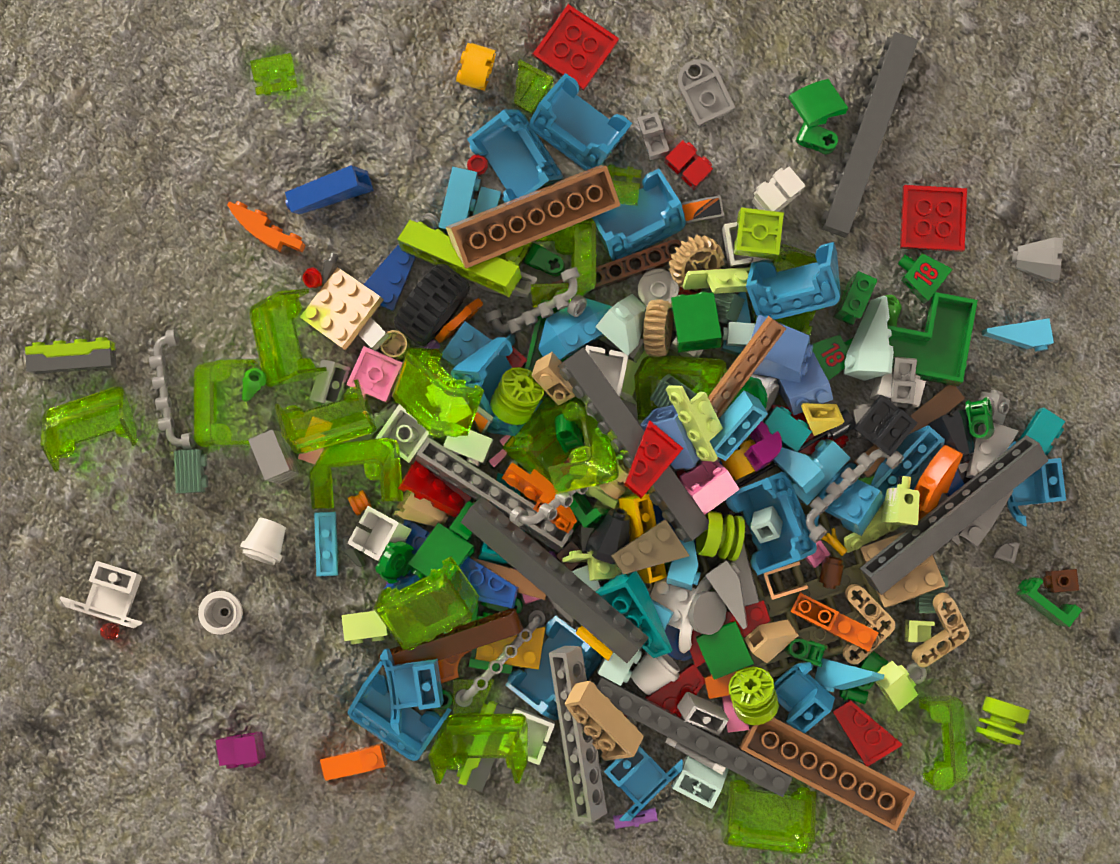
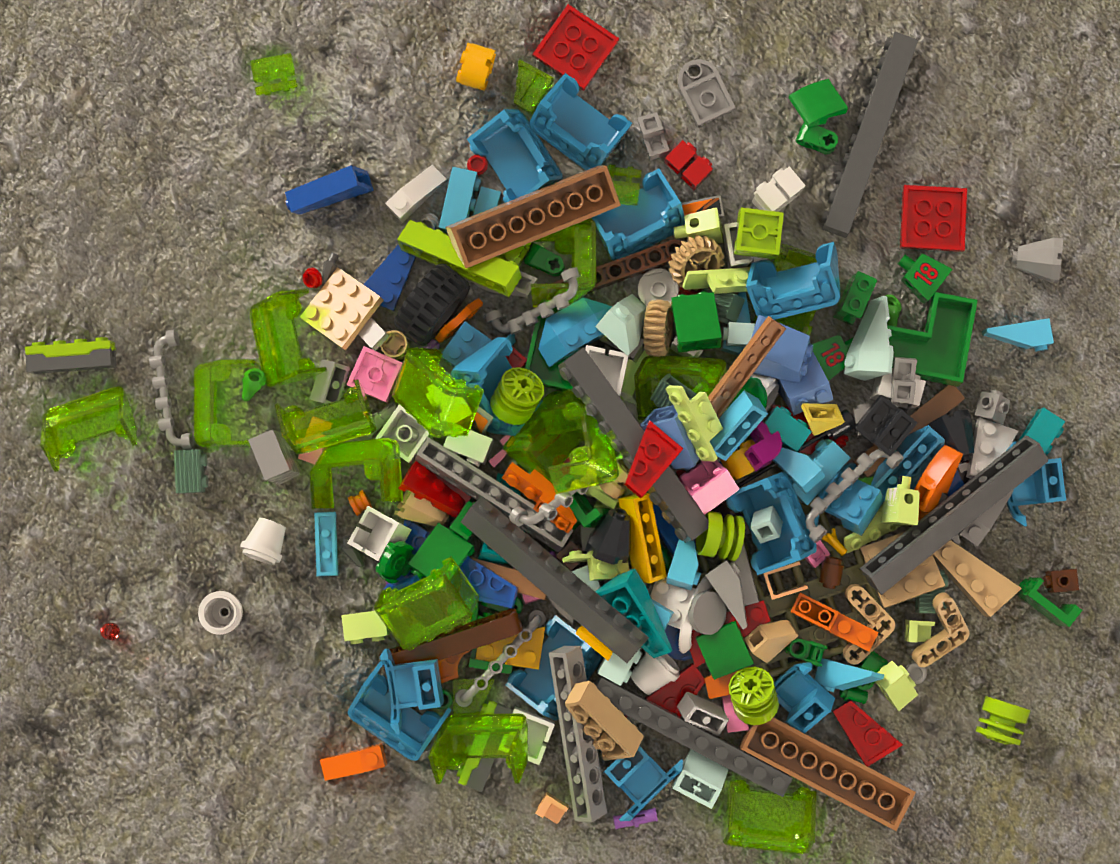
(110, 595): white piece -> none
(241, 749): magenta brick -> none
(258, 225): orange slope -> none
(415, 193): none -> white slope
(548, 377): tan slope -> none
(551, 808): none -> light nougat panel
(568, 433): green piece -> none
(577, 305): light grey tile -> none
(650, 549): dark tan wing -> none
(693, 754): light grey bar -> none
(701, 224): none -> yellowish green torso
(950, 713): clear neon green windscreen -> none
(977, 580): none -> tan wedge
(980, 413): green piece -> none
(1007, 552): light grey tile -> none

